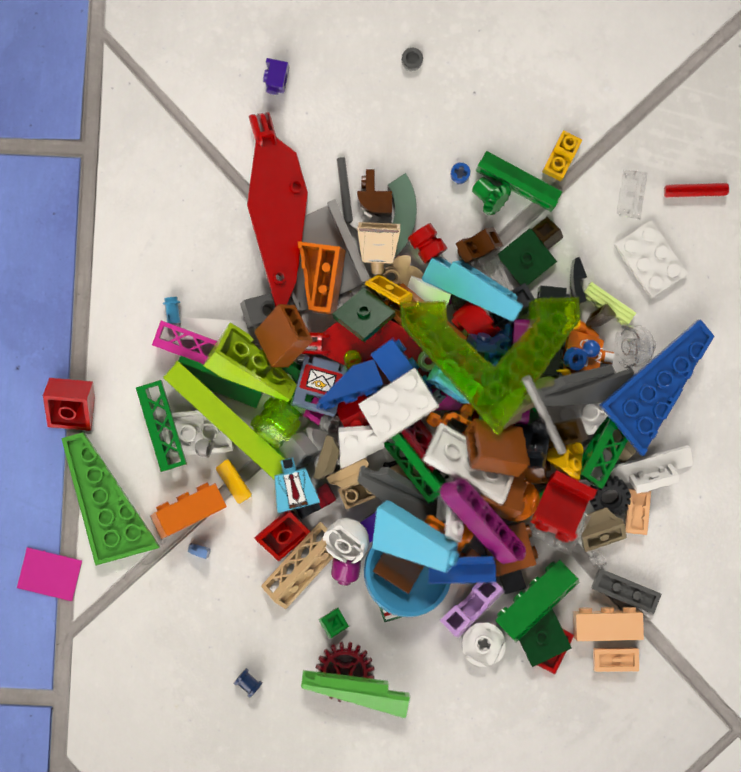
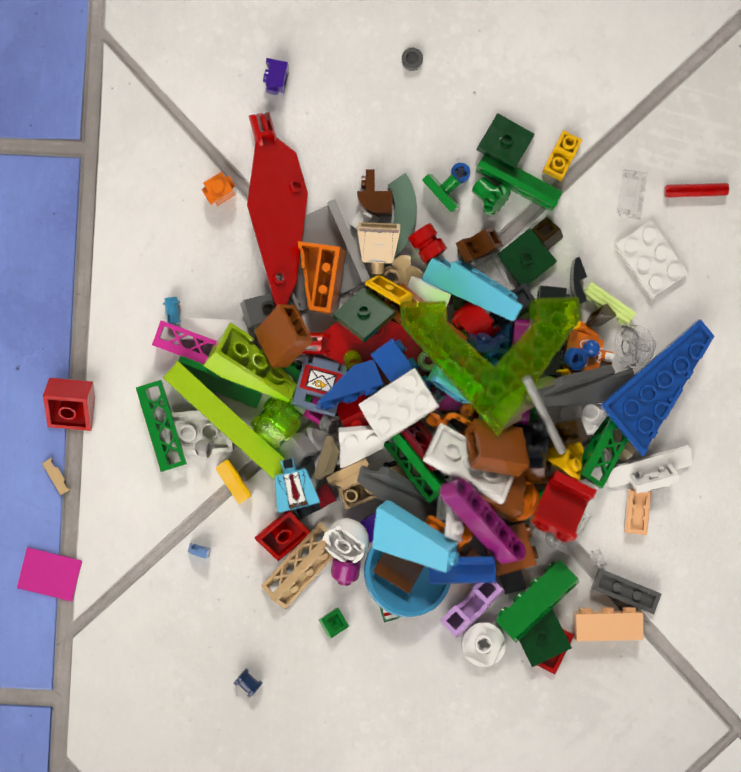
(56, 476): none -> tan piece
(107, 513): bright green wing -> none
(187, 510): orange wedge -> none
(204, 469): white sticker -> none
(218, 189): none -> orange brick
(344, 187): dark grey bar -> none
(352, 664): dark red gear -> none
(358, 690): bright green wedge -> none
(443, 190): none -> green tile
(505, 142): none -> dark green plate
(602, 530): dark tan slope -> none
(615, 659): light nougat plate -> none
(621, 500): black tyre -> none

